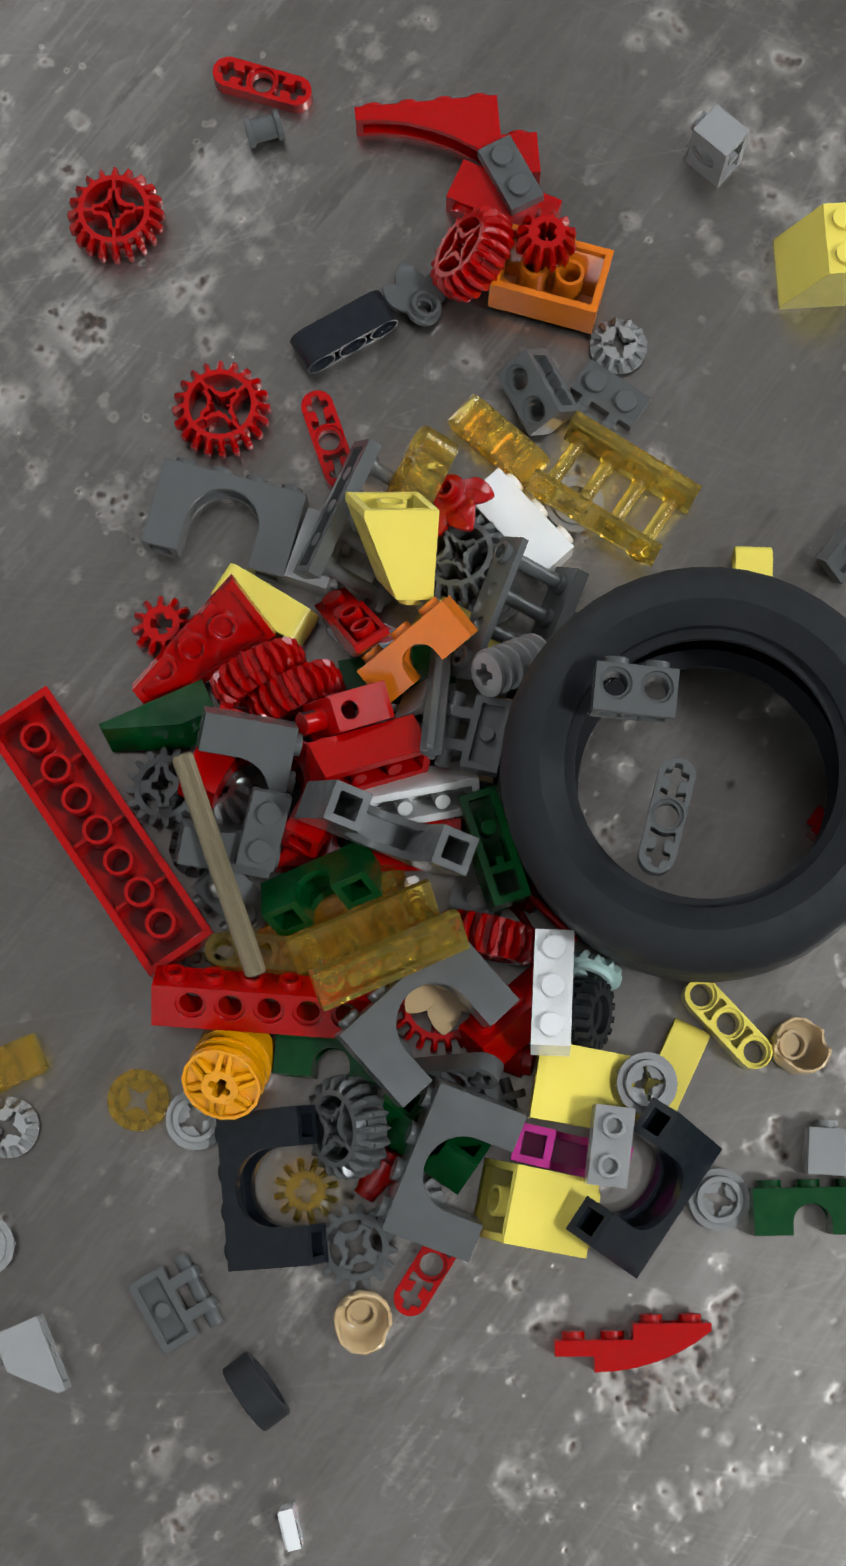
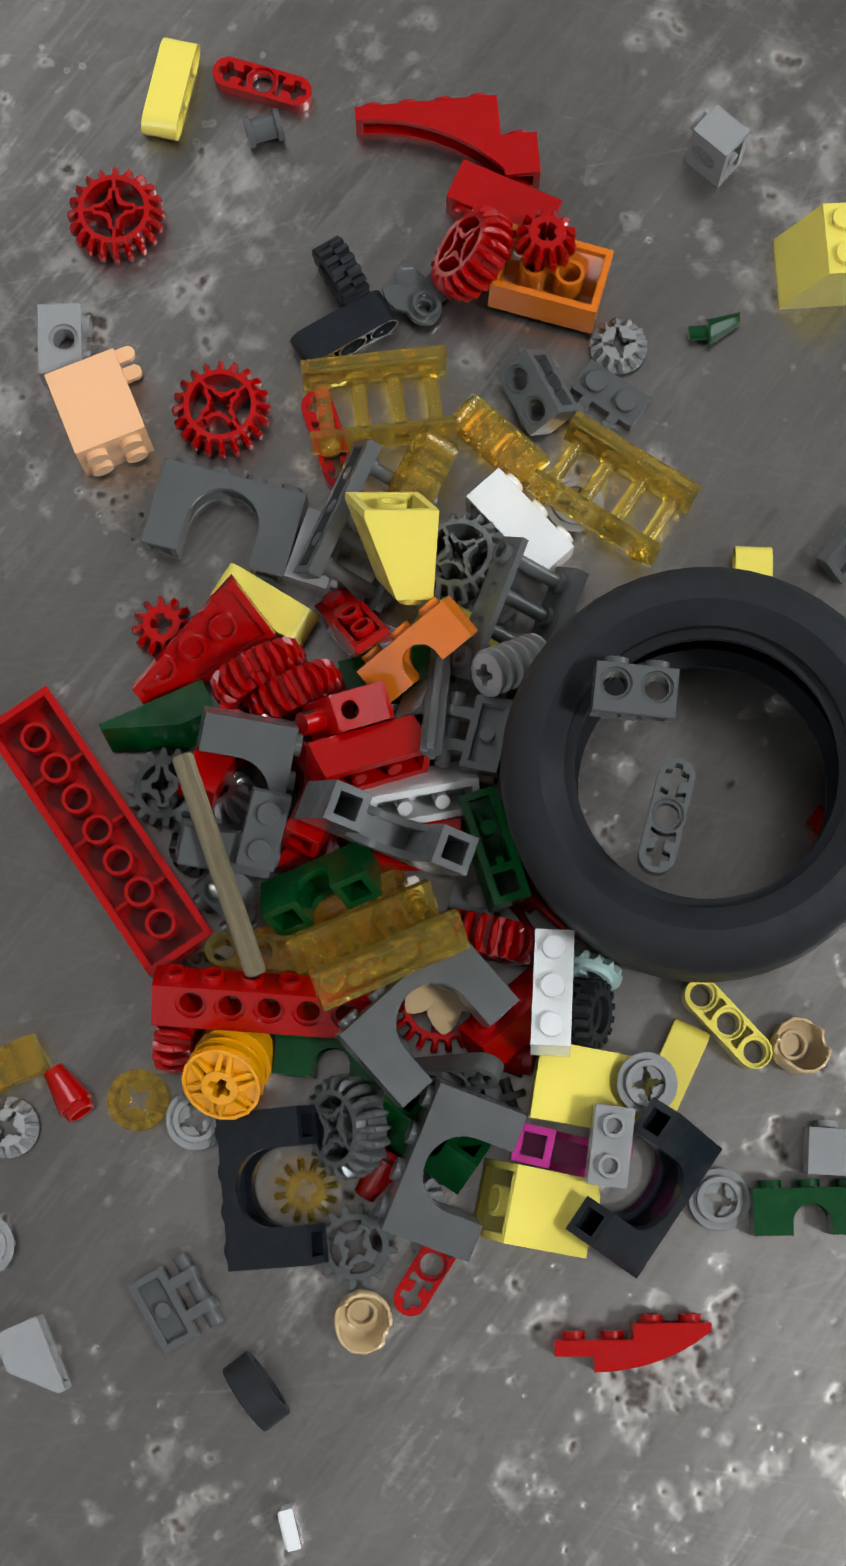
(55, 325): none -> light grey brick
(69, 1095): none -> red cone
(101, 410): none -> light nougat container
(170, 89): none -> light yellow beam
(173, 1047): none -> red gear
(340, 270): none -> black tyre
(370, 368): none -> clear yellow fence
(458, 500): red plate -> none
(510, 175): dark grey plate -> none
(714, 328): none -> dark green bar

